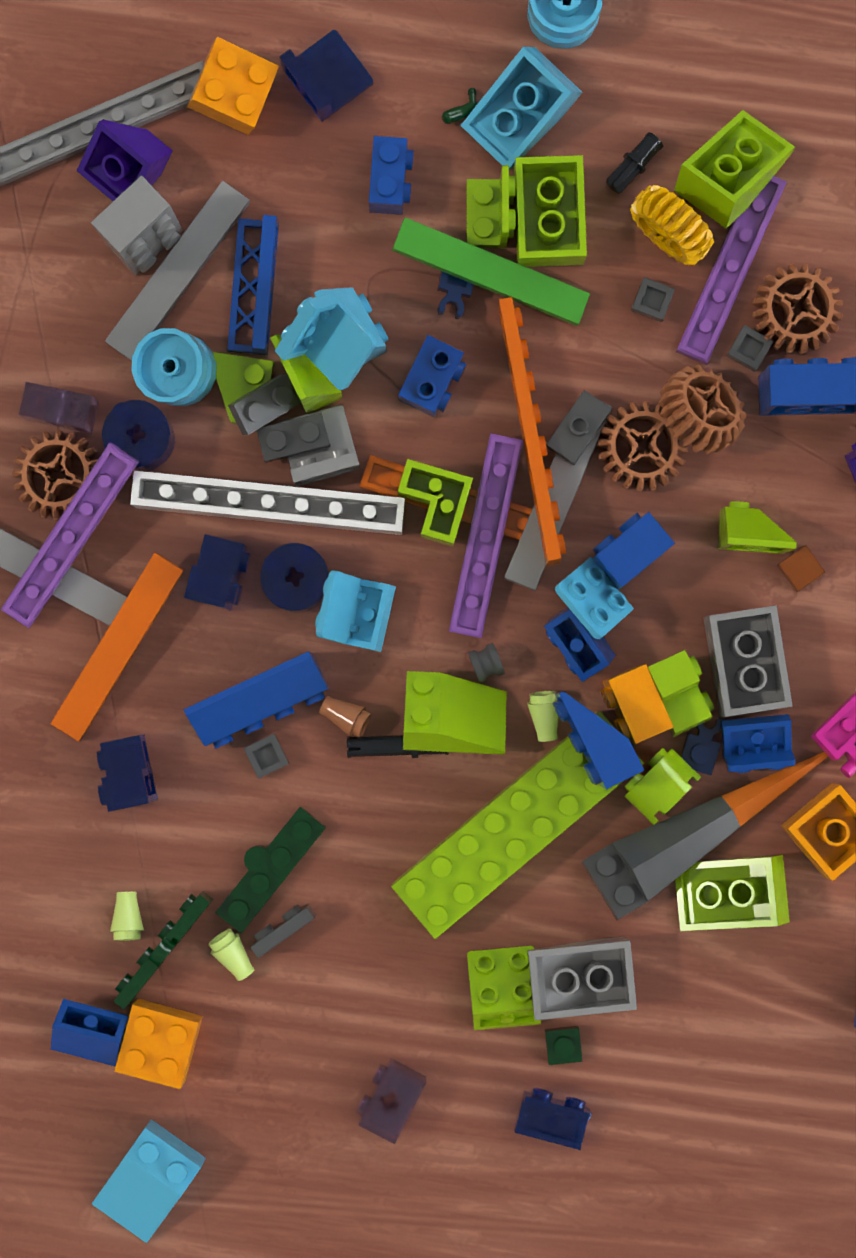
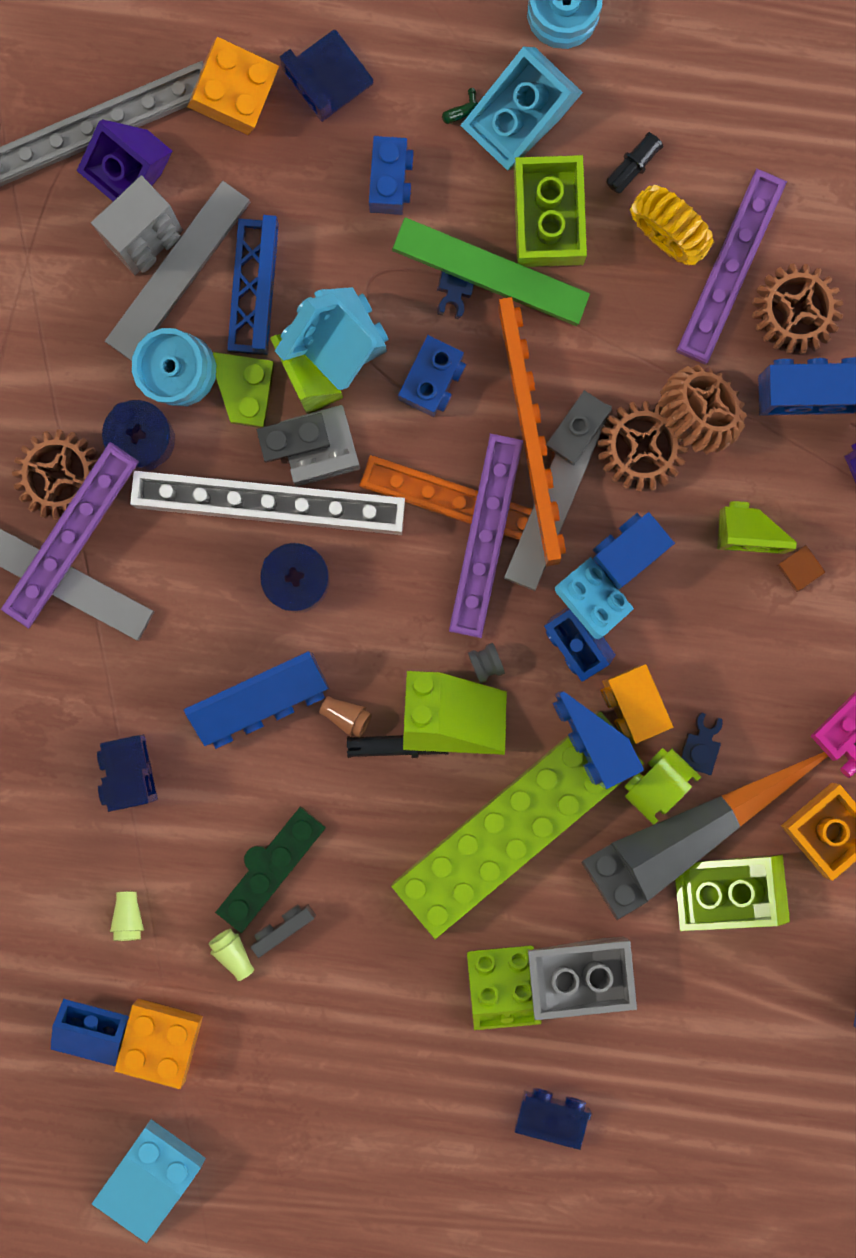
(58, 408): clear purple brick -> none
(117, 646): orange tile -> none
(152, 959): dark green hinge -> none
(218, 573): clear blue brick -> none
(264, 404): dark grey plate -> none
(266, 756): dark grey plate -> none
(354, 611): medium azure bracket -> none
(390, 1120): clear purple brick -> none
(443, 492): lime brick -> none
(488, 212): lime bracket -> none
(544, 714): yellowish green cone -> none
(563, 1045): dark green plate -> none
(652, 299): dark grey plate -> none
(678, 687): lime brick -> none
(732, 168): lime slope -> none
(747, 661): light grey brick -> none
(749, 348): dark grey plate -> none
(757, 743): blue bracket -> none

